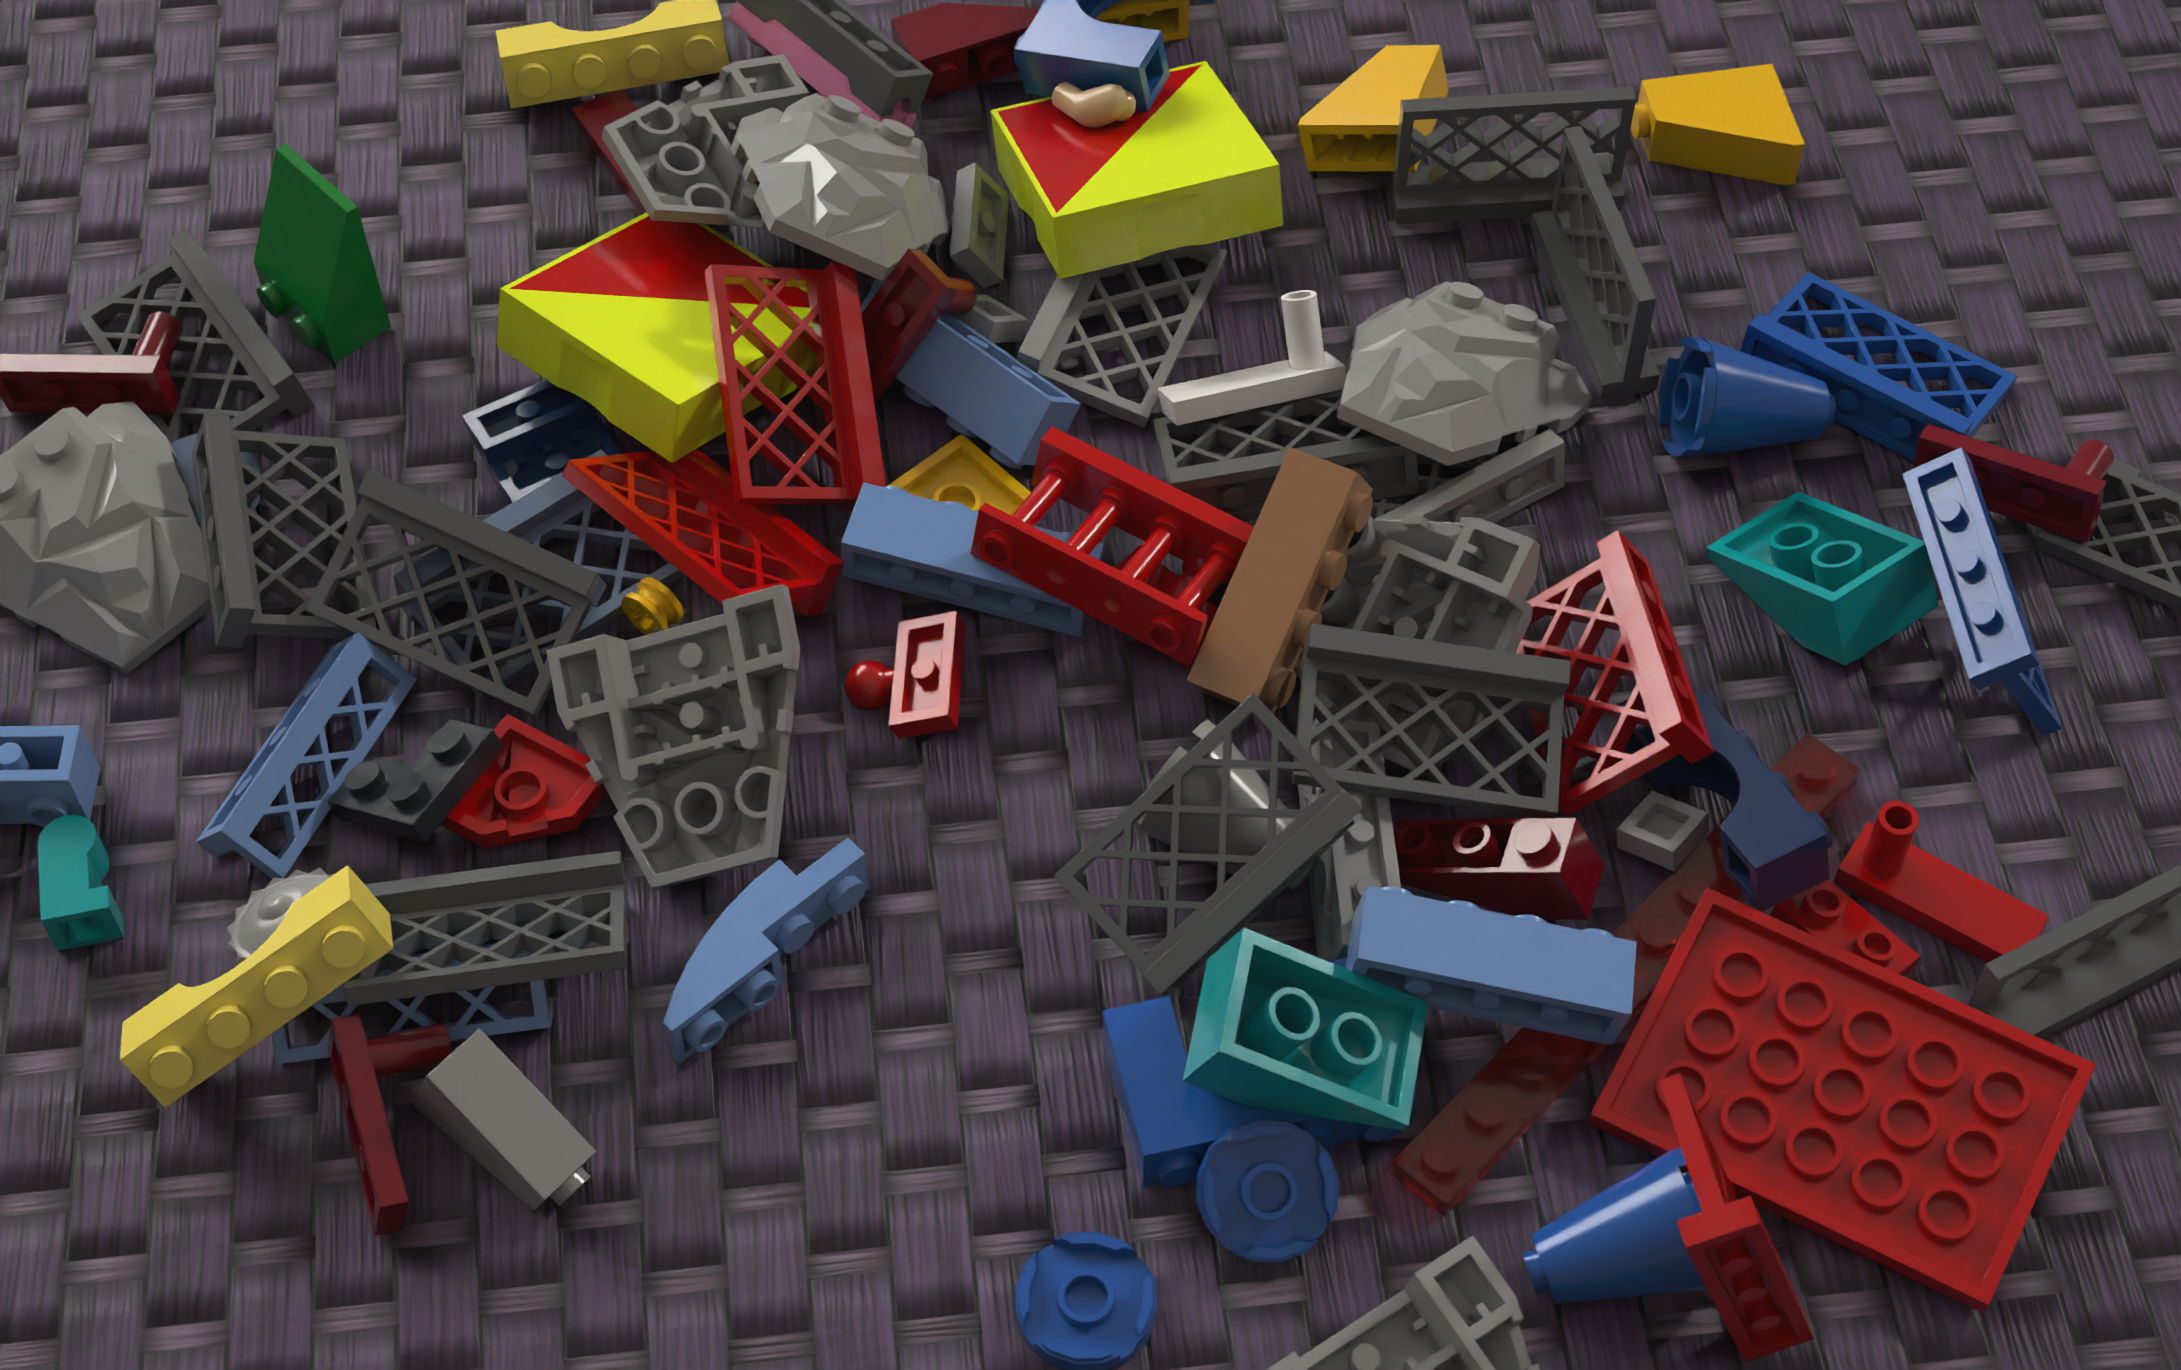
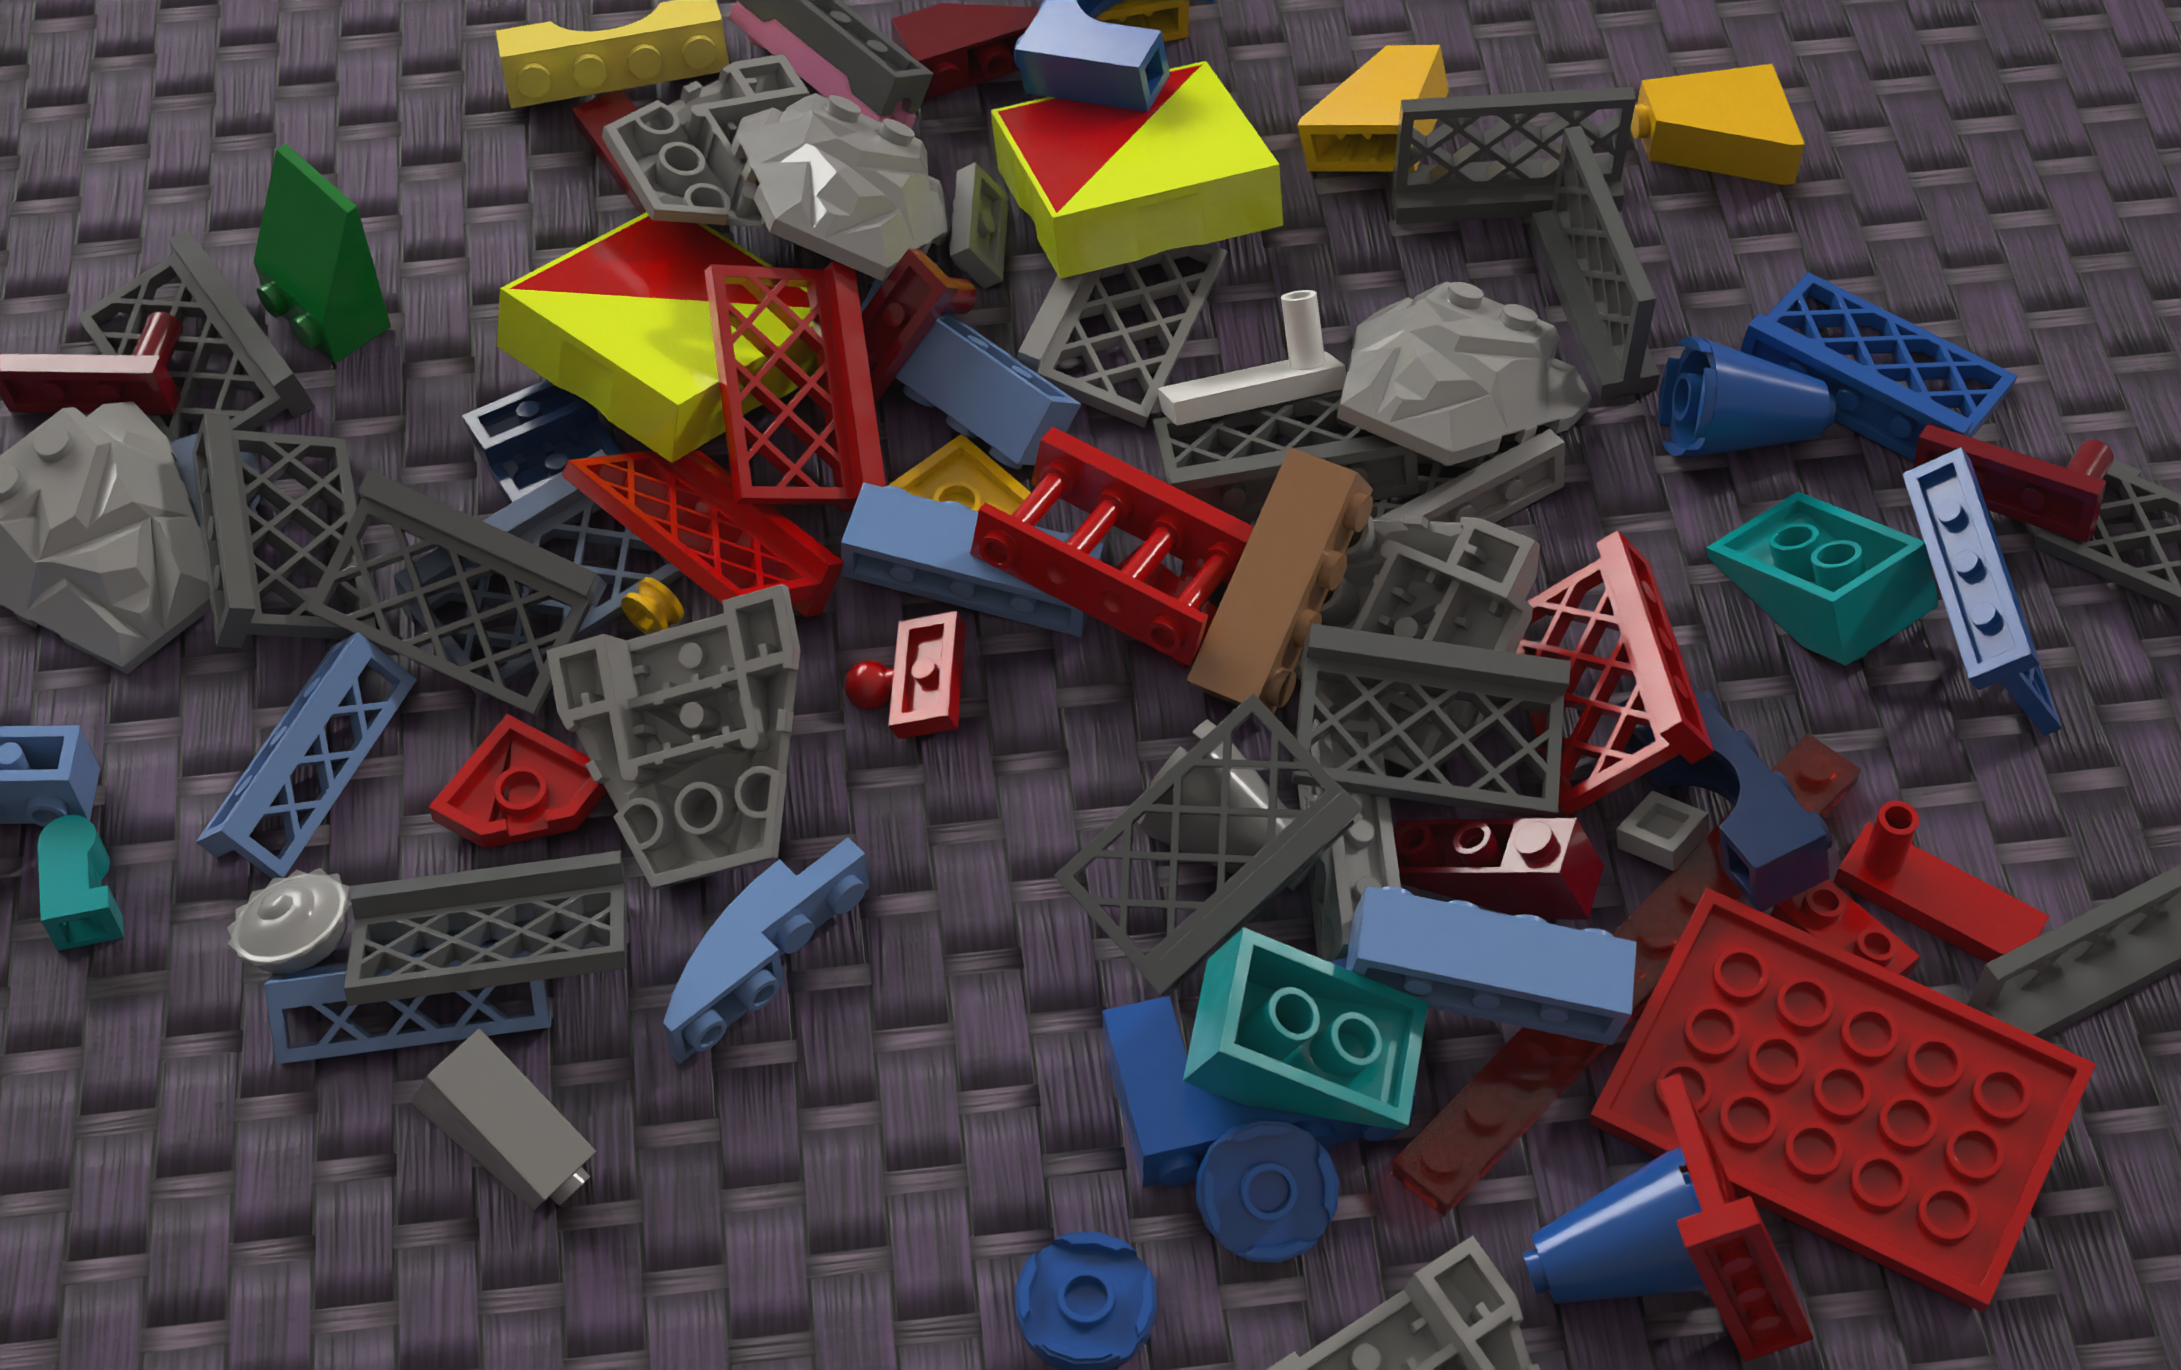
(205, 1027): light yellow arch -> none
(355, 1067): dark red piece -> none
(417, 796): black plate -> none
(994, 320): light grey plate -> none
(1094, 106): tan arm -> none

